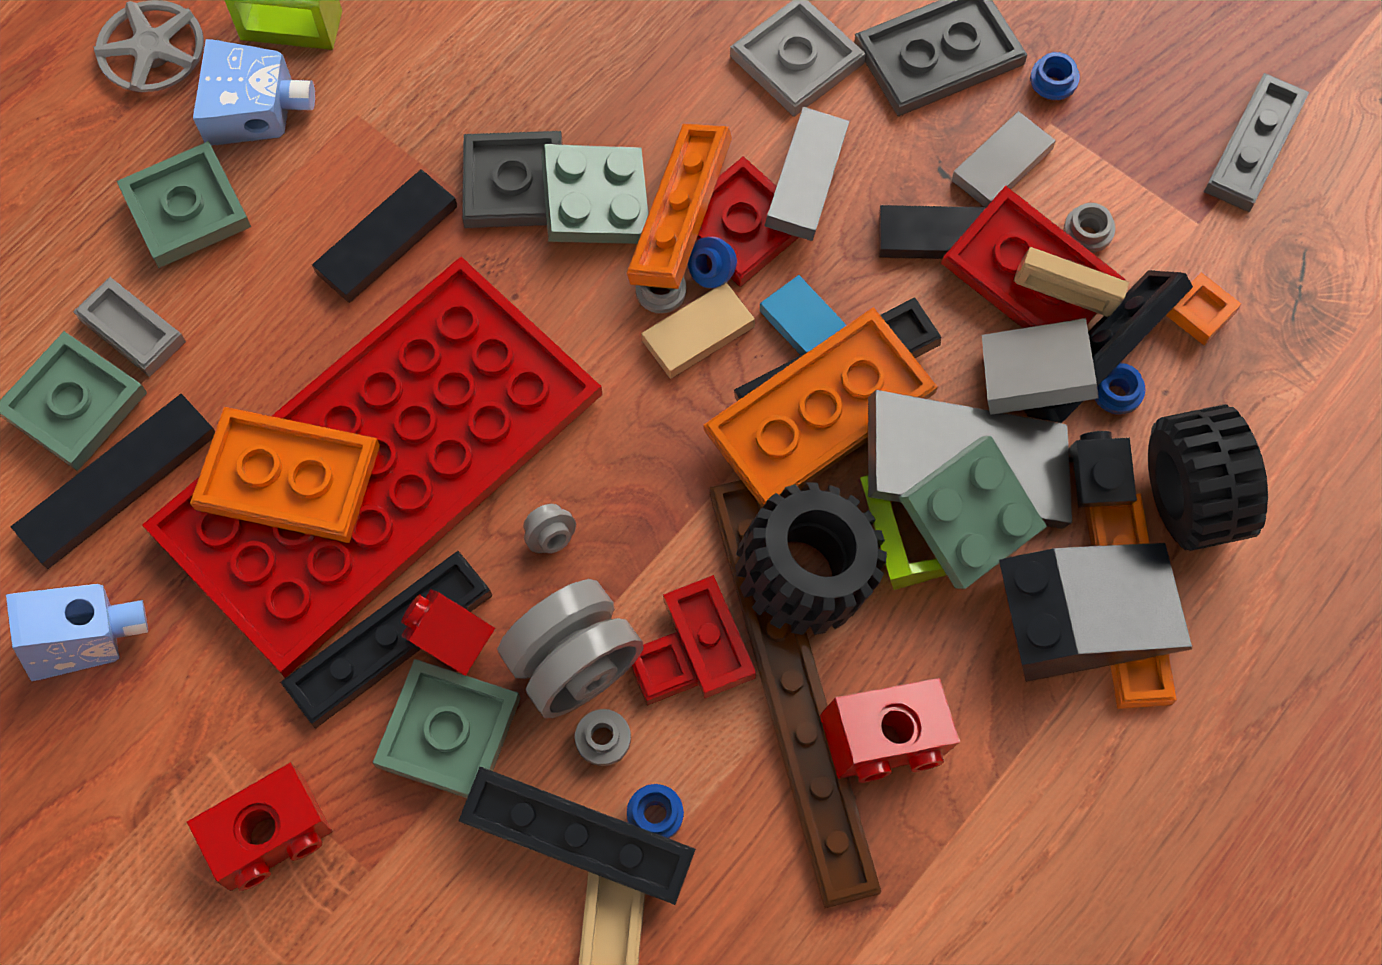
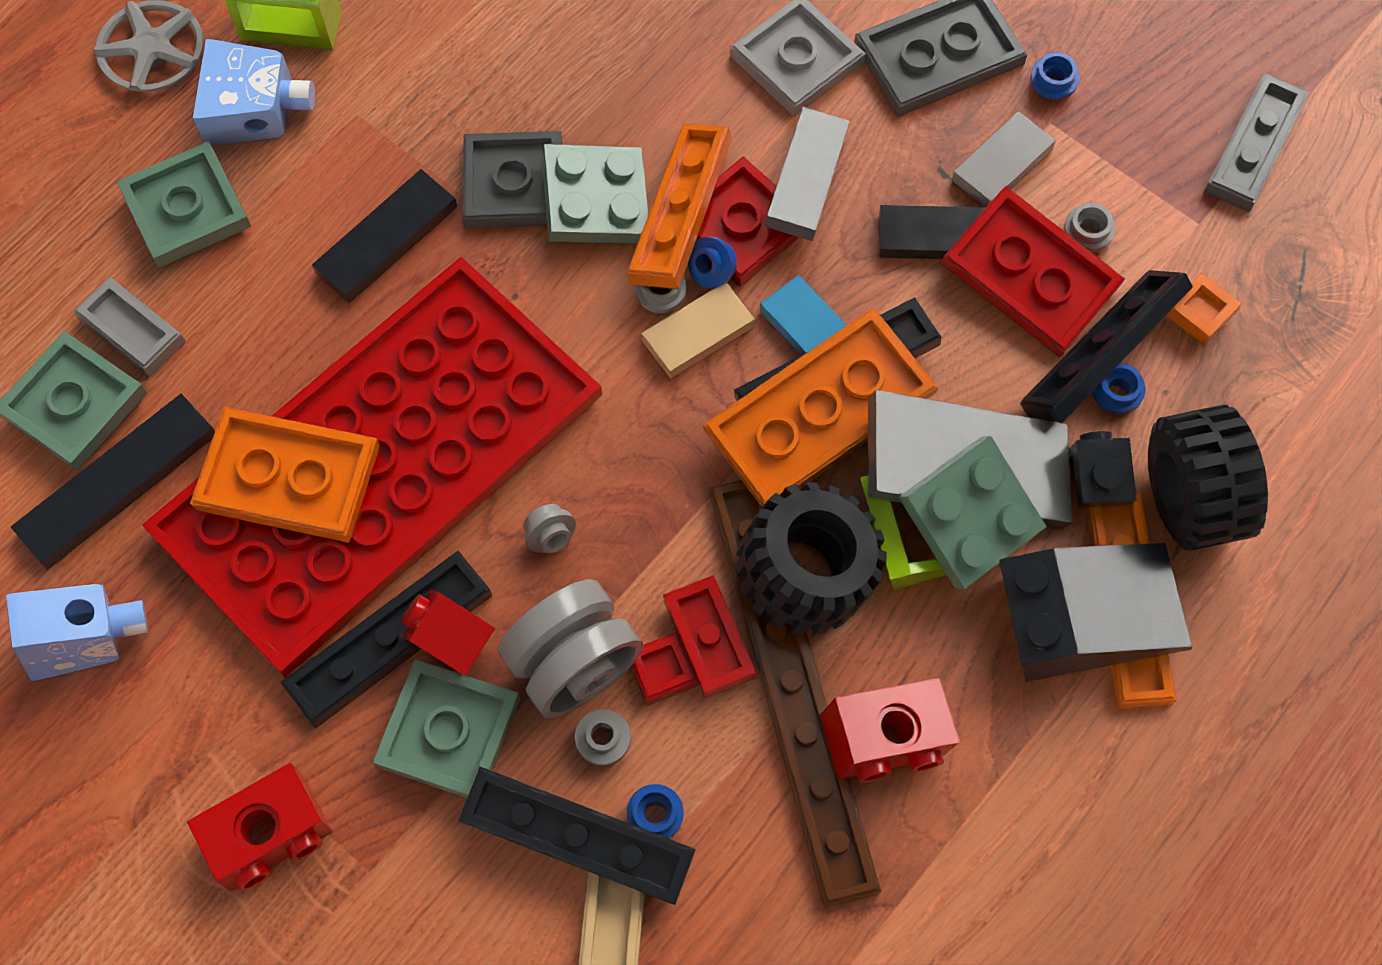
(1039, 366): light grey tile -> none
(1070, 282): tan tile -> none

